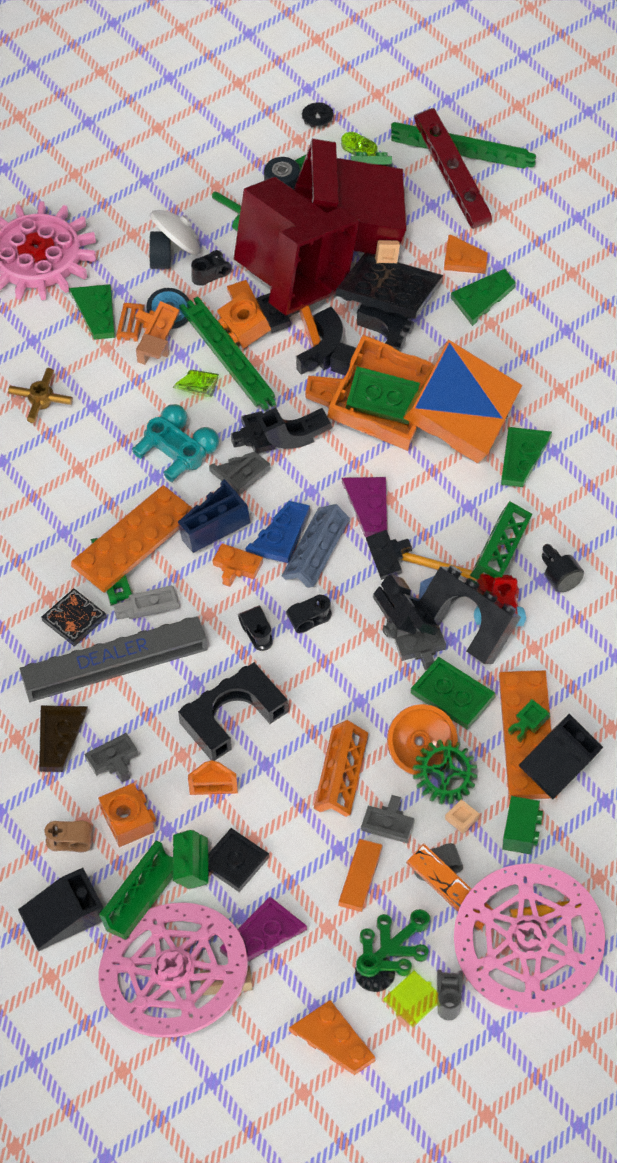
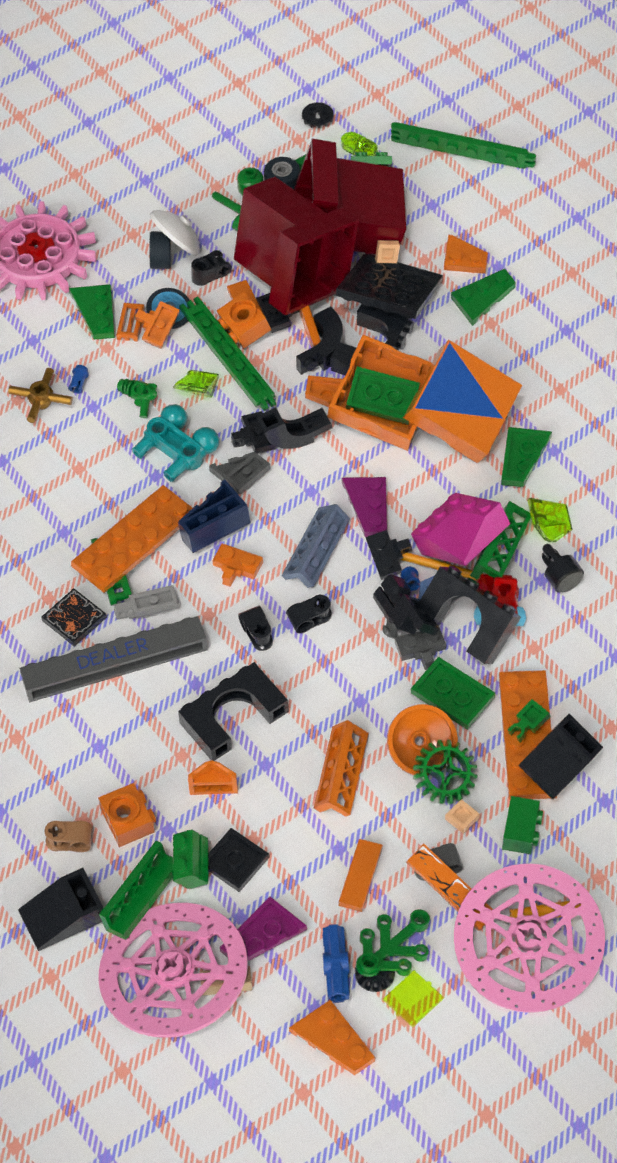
(58, 735): dark brown wing -> none
(80, 373): none -> blue pin
(113, 757): dark grey hinge -> none
(140, 392): none -> green piece
(151, 347): nougat panel -> none
(248, 177): none -> green head
(282, 535): blue wing -> none
(335, 963): none -> blue piece
(388, 821): dark grey hinge -> none
(410, 576): none -> blue pin
(449, 990): dark grey piece -> none
(458, 179): dark red beam -> none
(460, 528): none -> dark pink slope
(550, 519): none -> clear neon green slope

